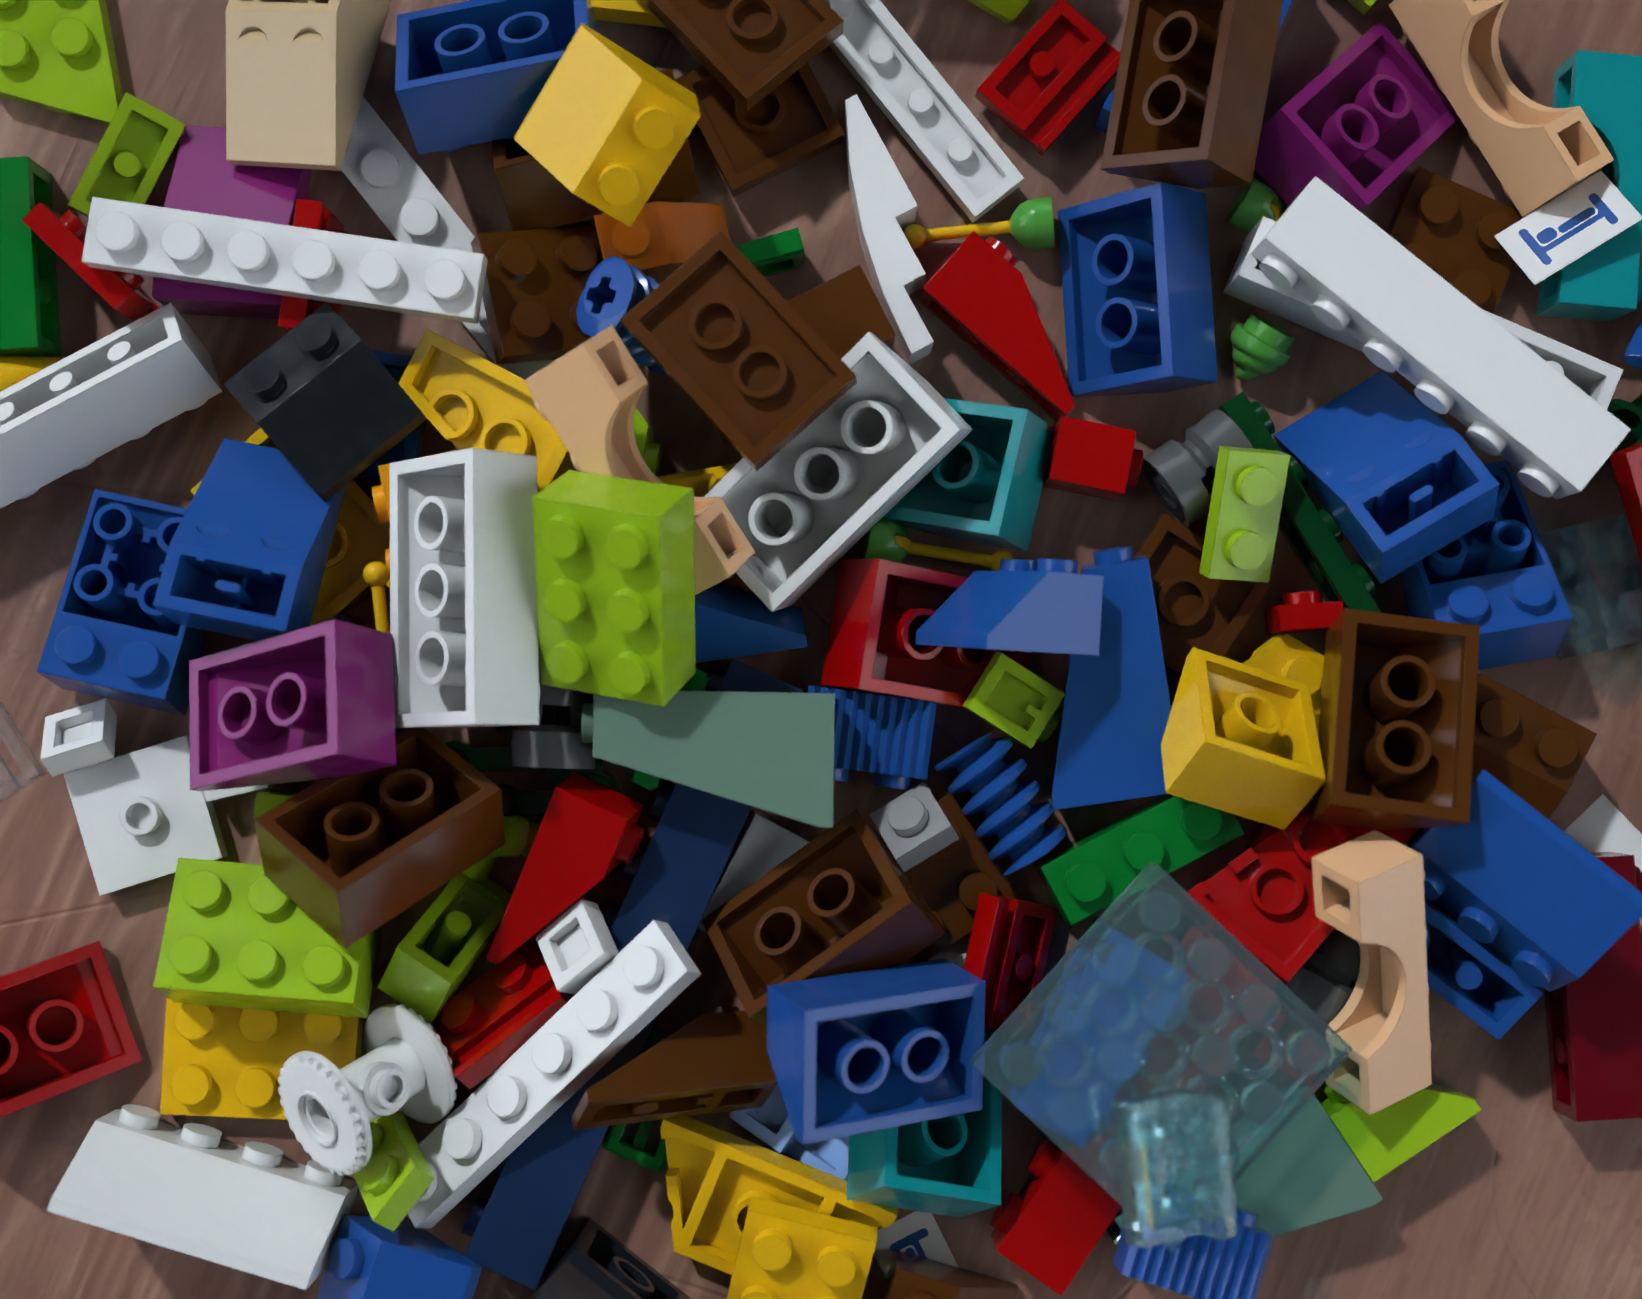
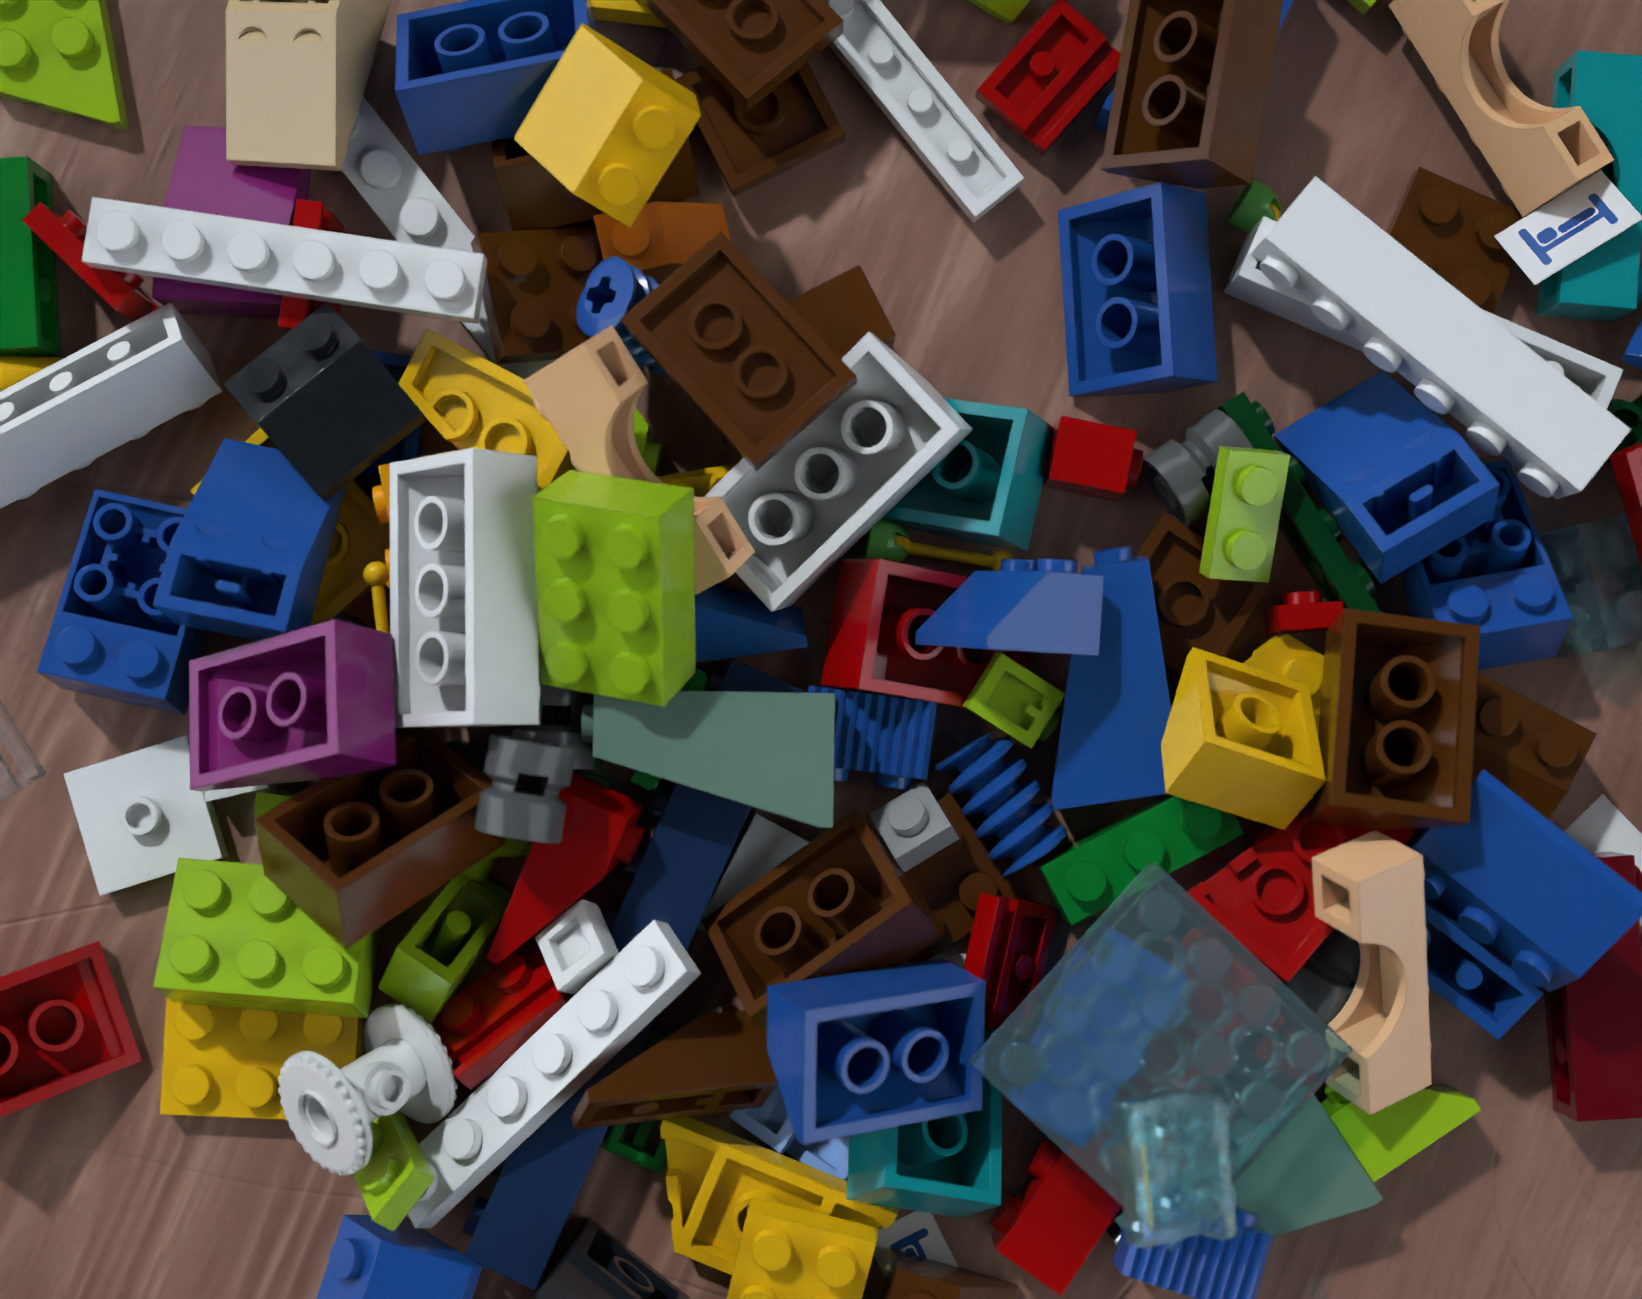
(79, 737): white plate -> none
(128, 155): lime plate -> none
(205, 1195): white slope -> none
(519, 811): none -> dark grey wheel
(775, 252): green tile -> none
(881, 211): white slope -> none
(993, 312): red slope -> none
(1029, 225): hinge -> none
(1259, 347): bright green plate -> none
(1355, 123): magenta slope -> none

